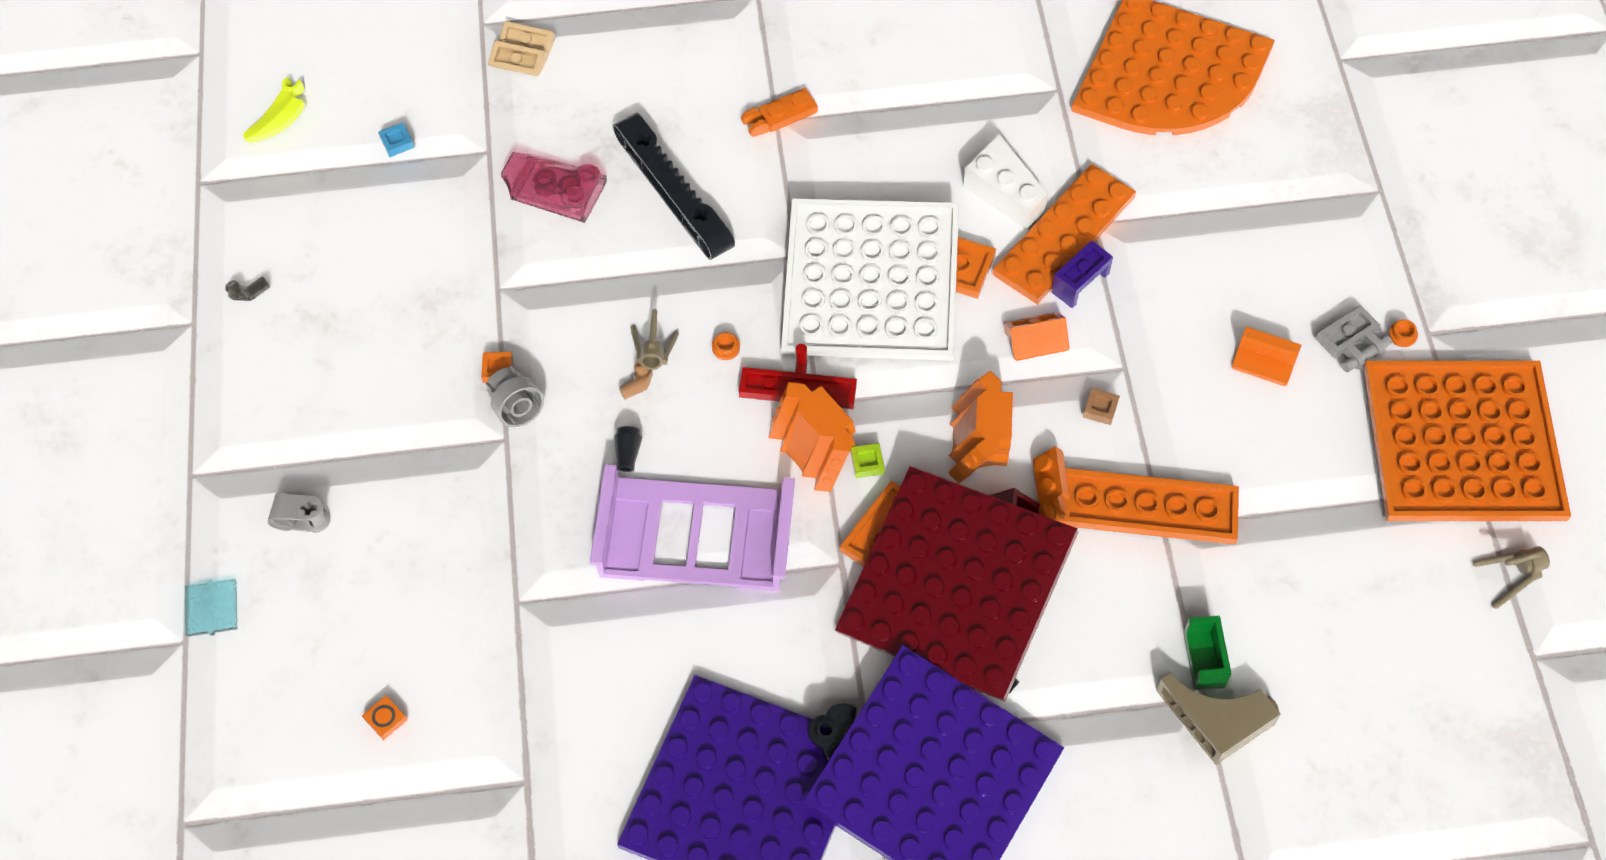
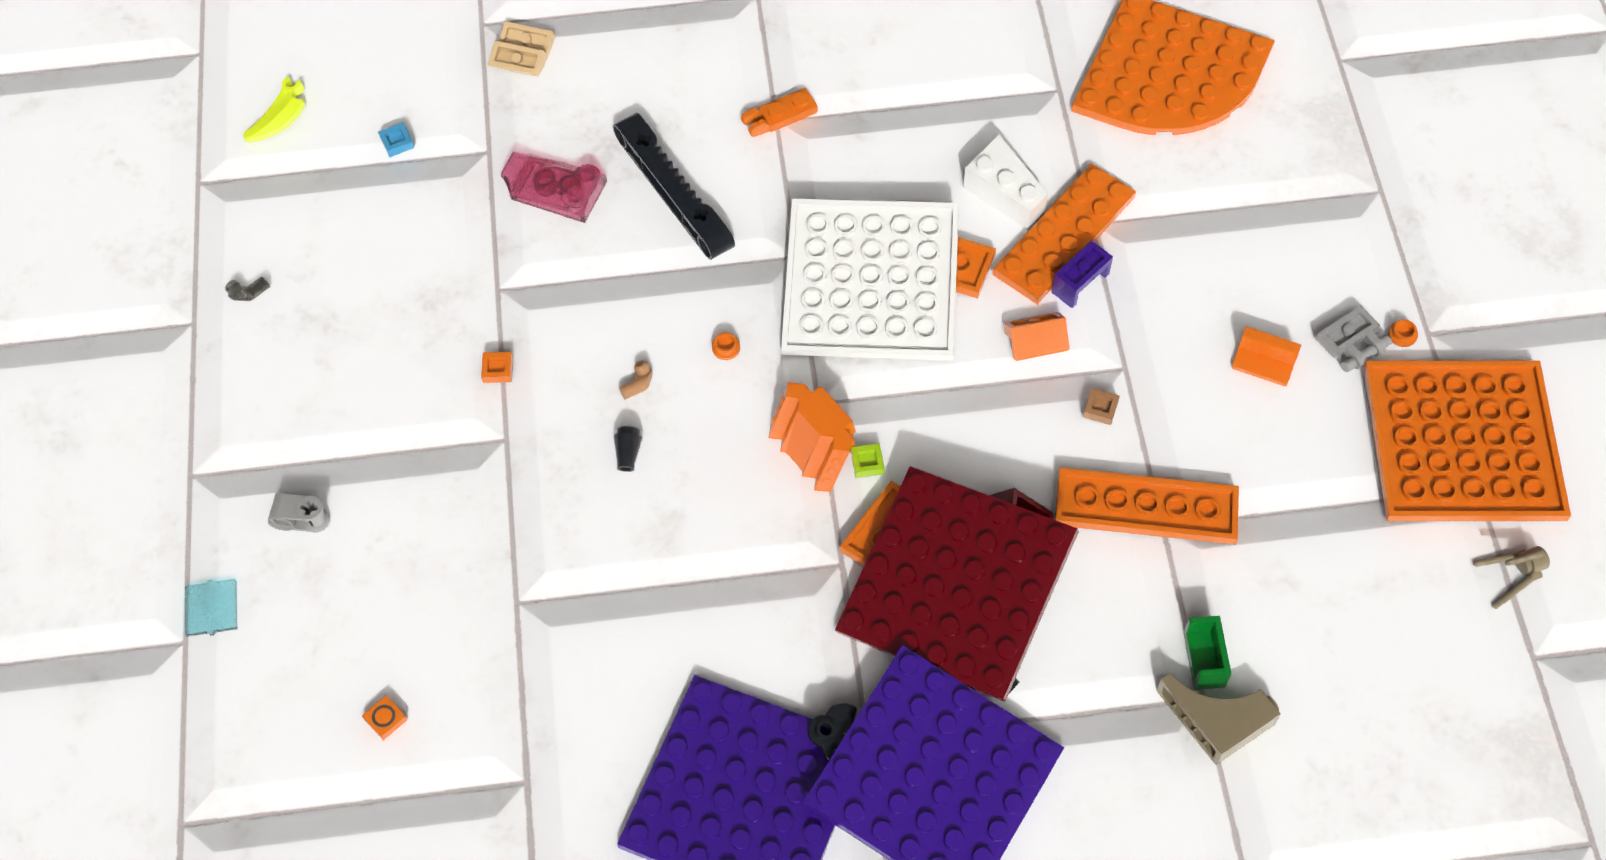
(514, 397): light grey piece -> none
(630, 525): lavender piece -> none
(652, 353): dark tan plant -> none
(771, 384): red plate -> none
(982, 428): orange slope -> none
(1052, 484): orange hinge -> none

